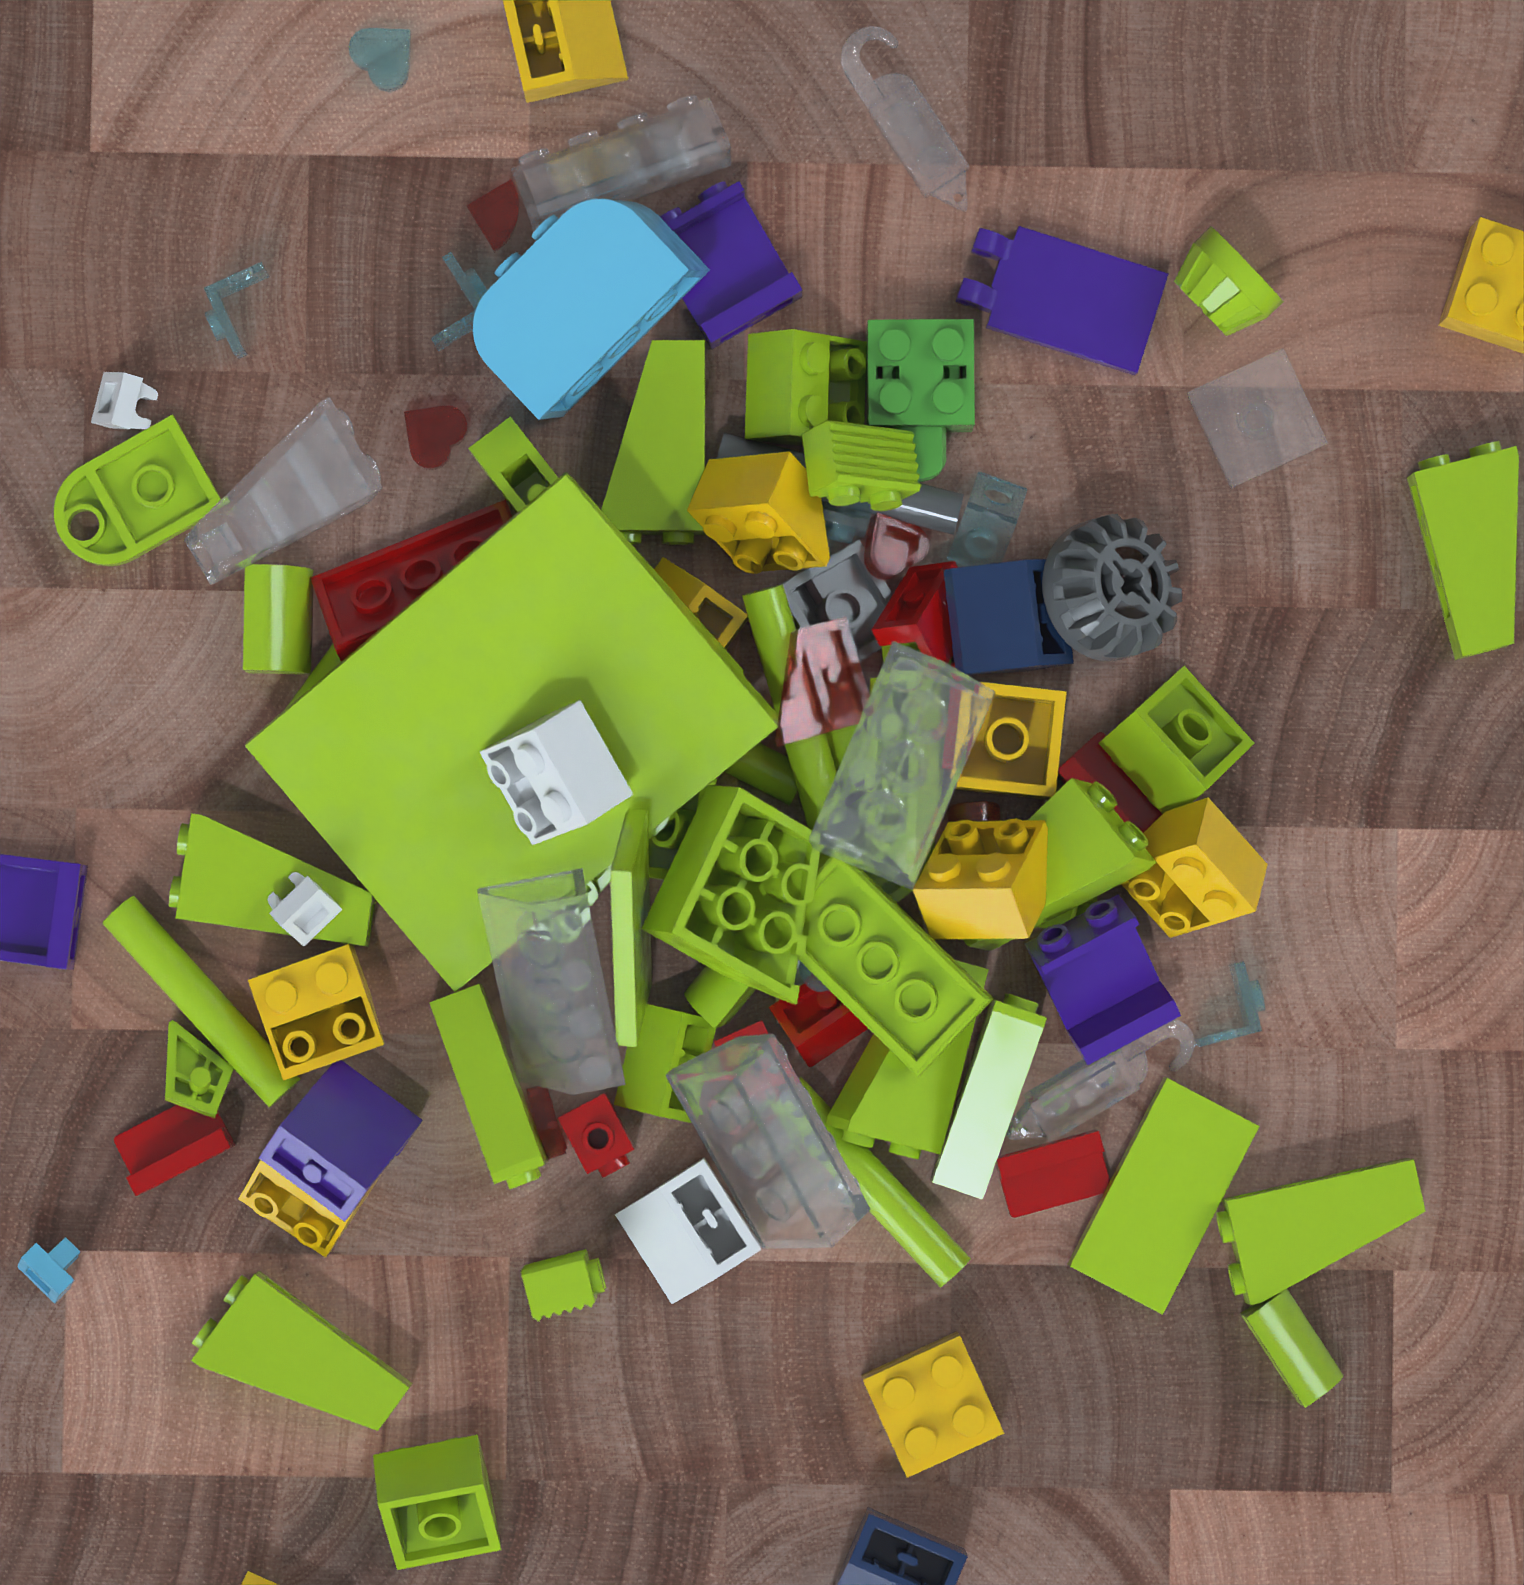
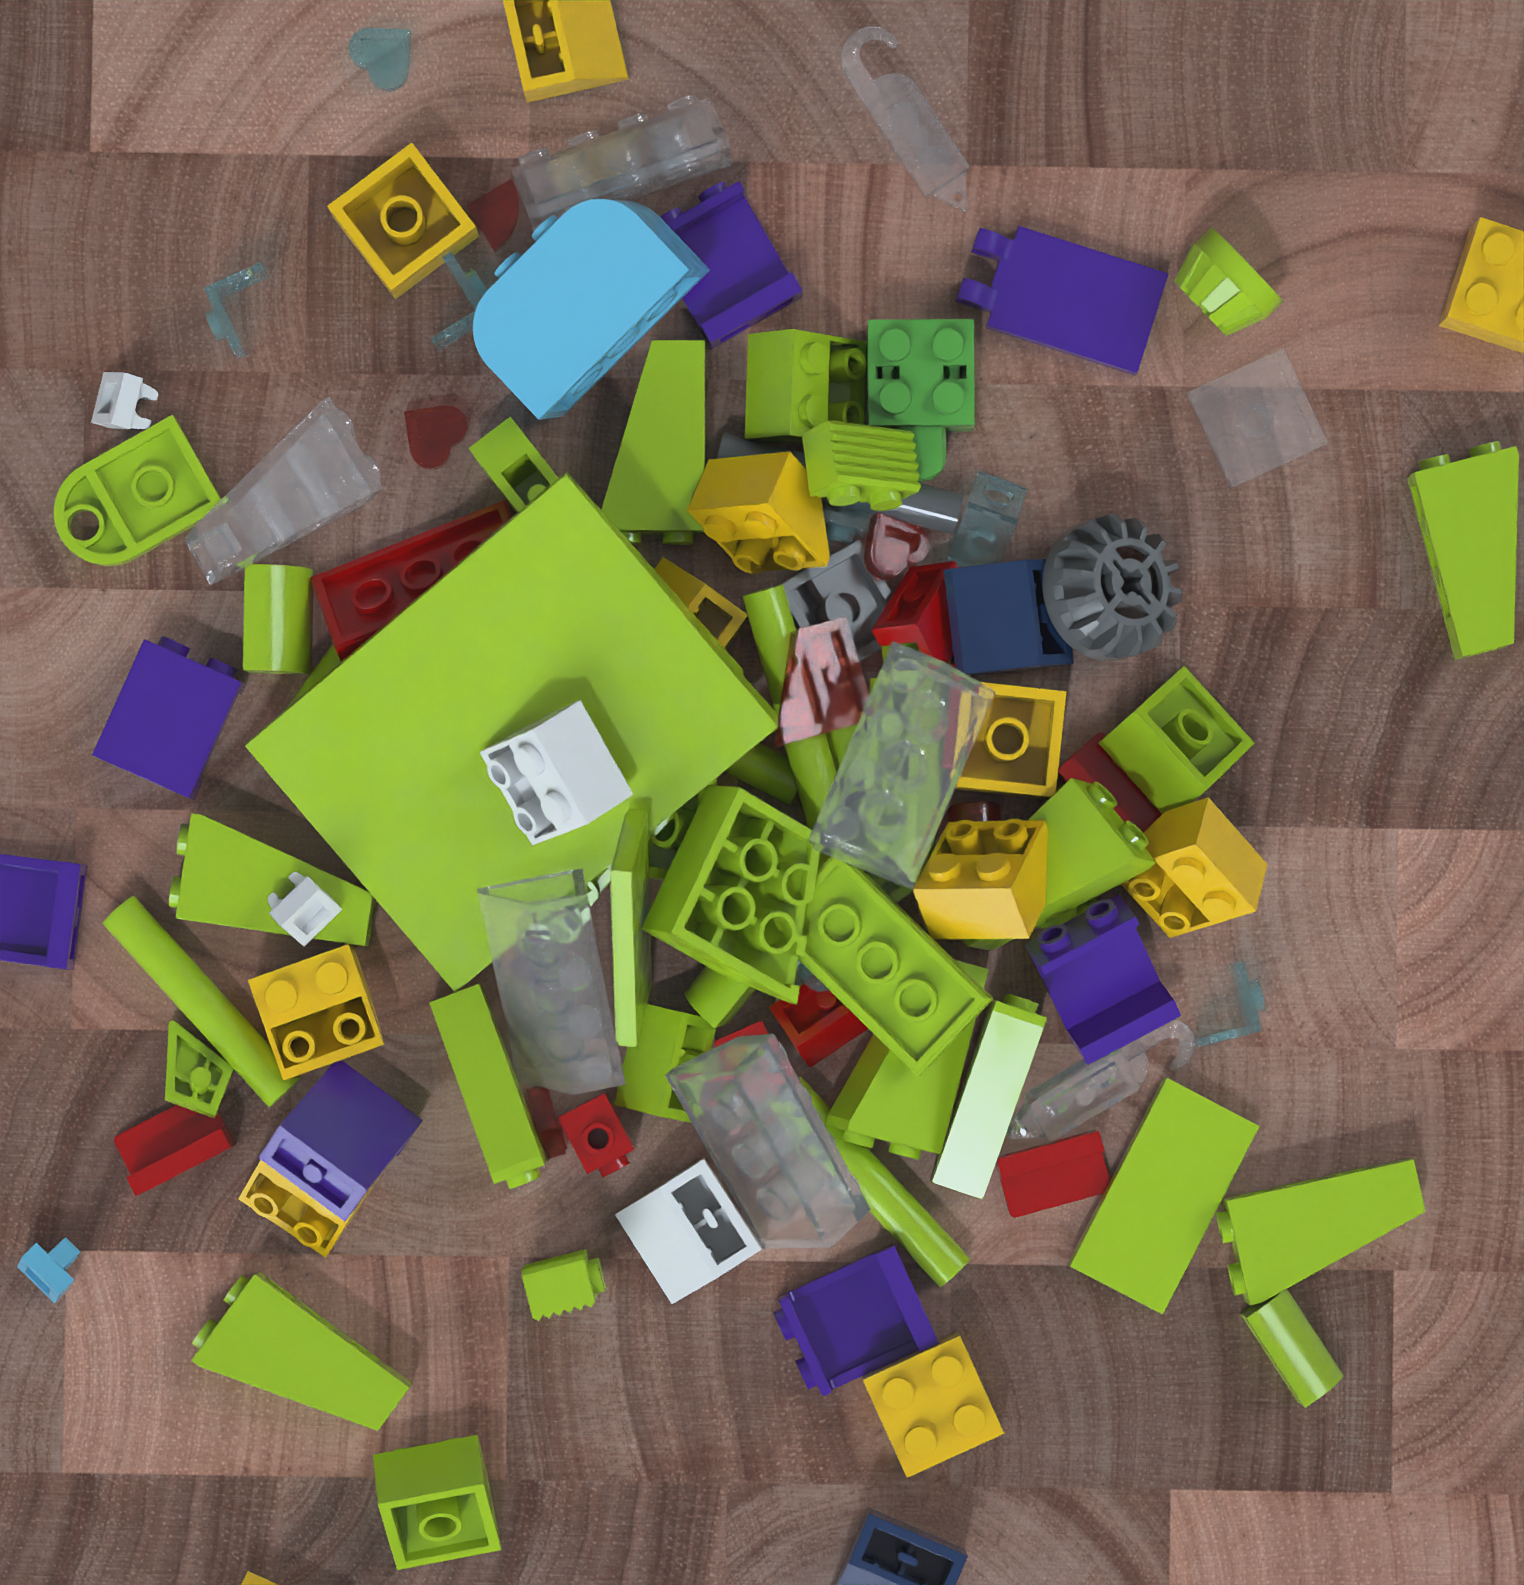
(169, 716): none -> dark purple panel
(403, 220): none -> yellow brick
(854, 1320): none -> dark purple panel

